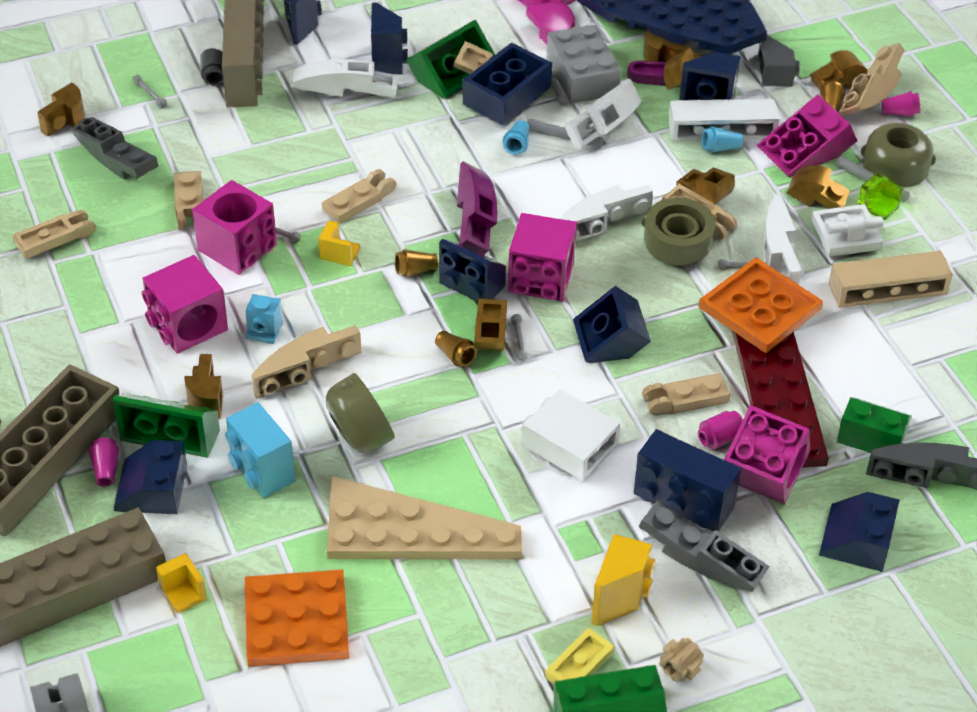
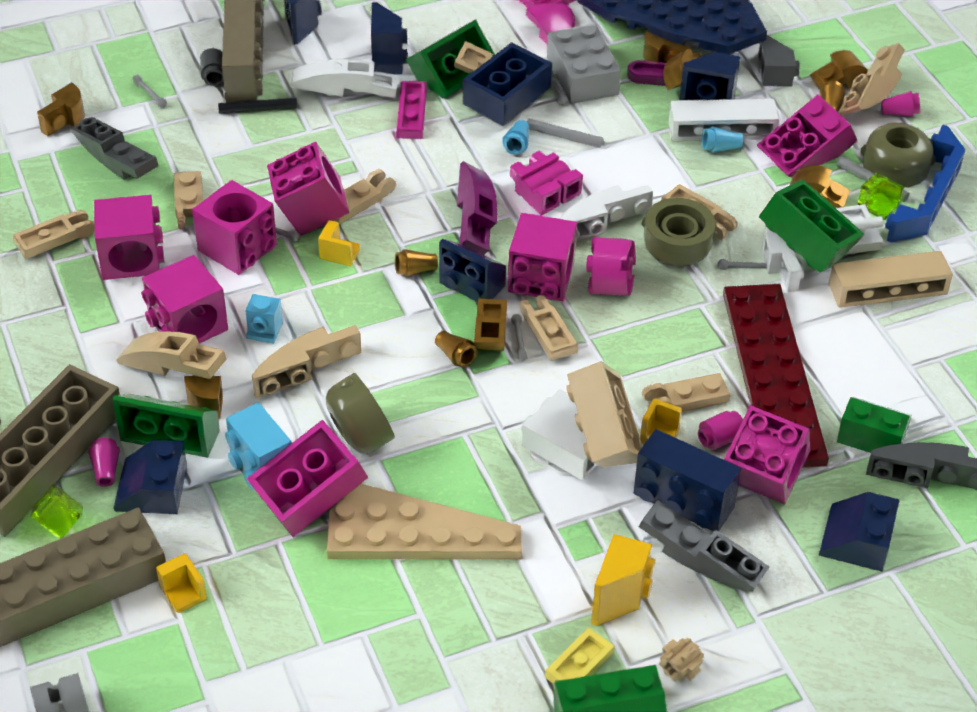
(57, 511): none -> clear neon green panel
(128, 236): none -> dark pink brick
(172, 350): none -> tan slope
(257, 105): none -> black bar
(296, 618): orange plate -> none
(307, 188): none -> dark pink brick
(307, 478): none -> dark pink slope
(411, 109): none -> dark pink tile
(545, 179): none -> dark pink hips
(549, 328): none -> tan hinge
(604, 114): white slope -> none
(604, 415): none -> tan slope
(611, 266): none -> dark pink brick
(611, 327): dark blue slope -> none
(660, 417): none -> yellow panel
(712, 185): pearl gold brick -> none
(760, 304): orange plate -> none
(810, 225): none -> green slope
(913, 222): none -> blue slope

